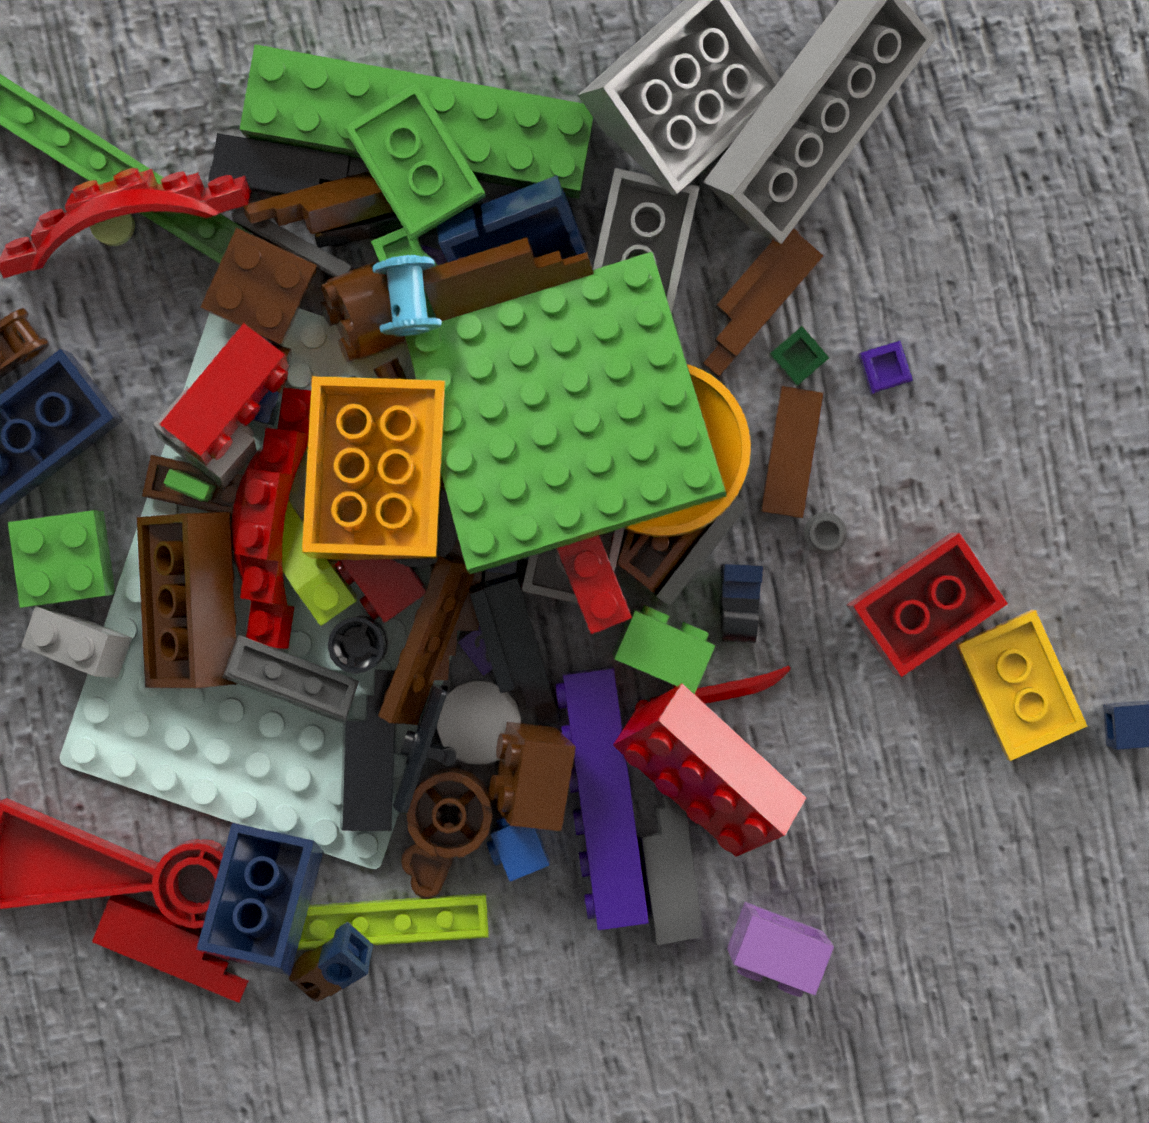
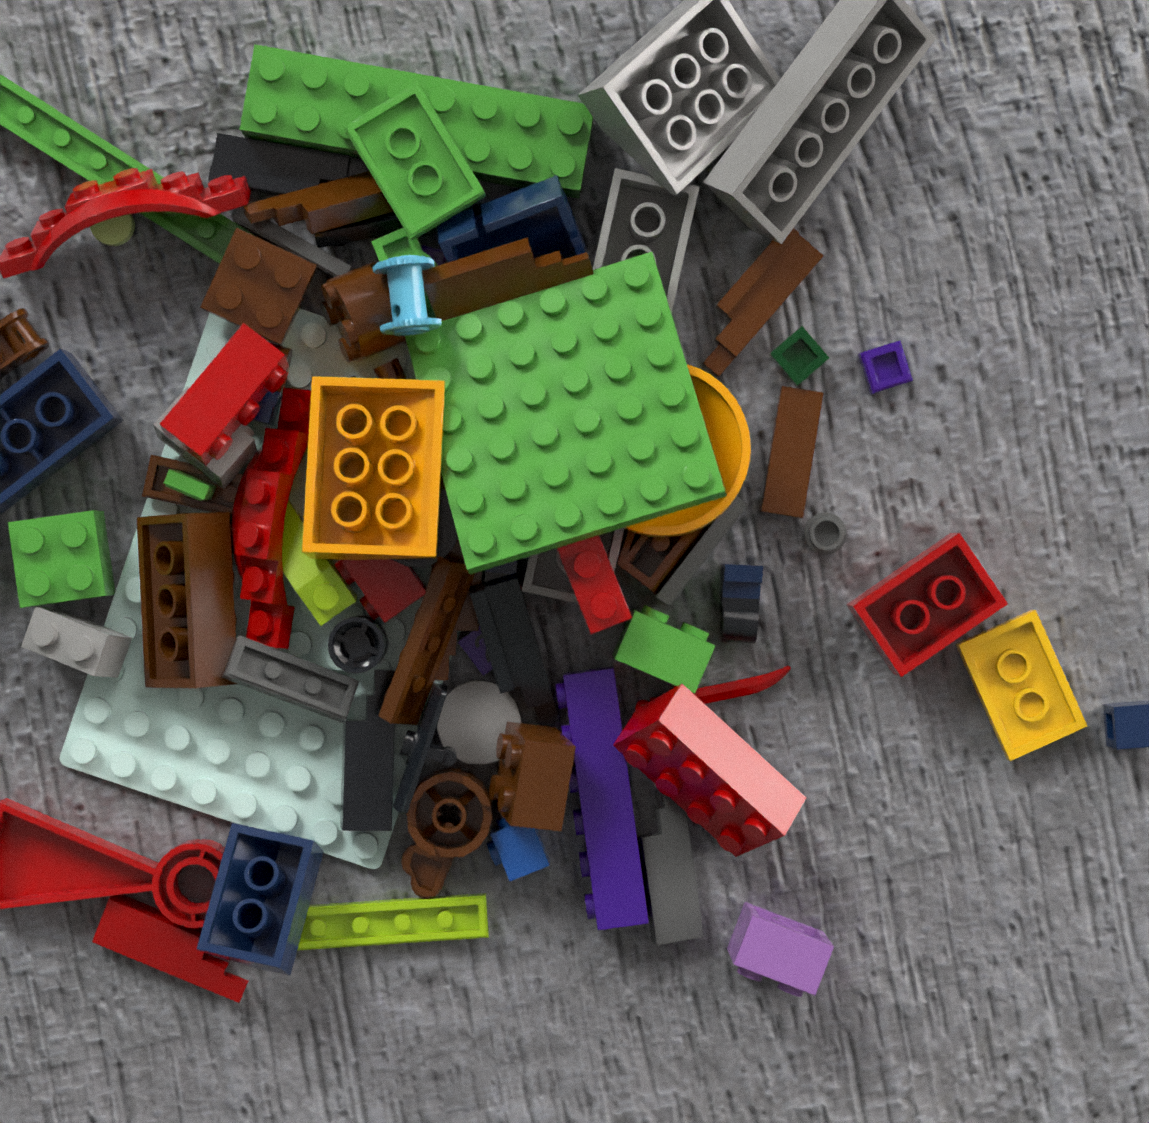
(333, 964): dark blue leg -> none

